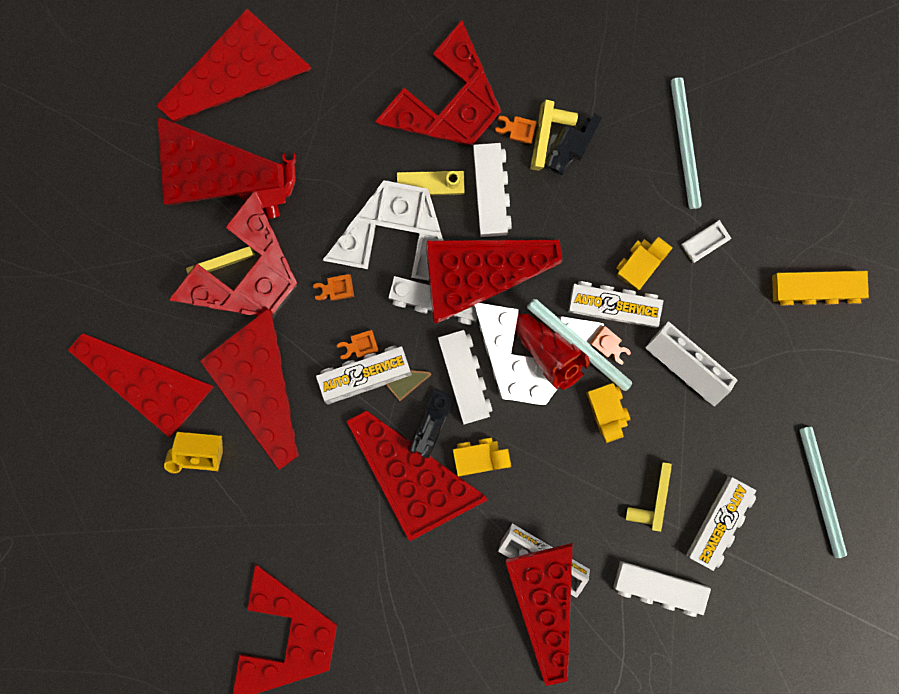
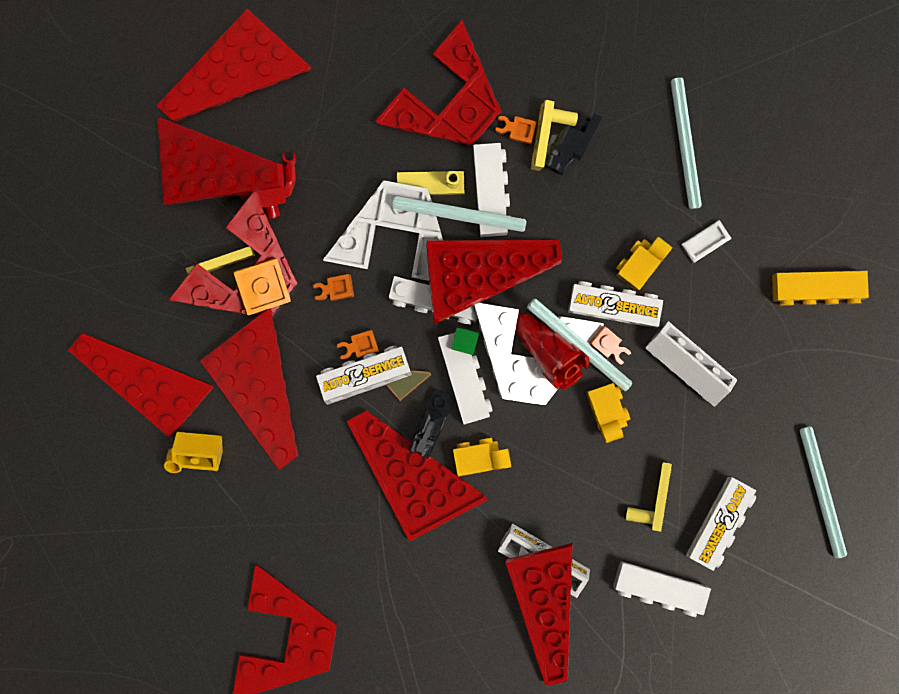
(261, 286): none -> light orange tile
(458, 213): none -> light aqua axle
(465, 341): none -> green tile

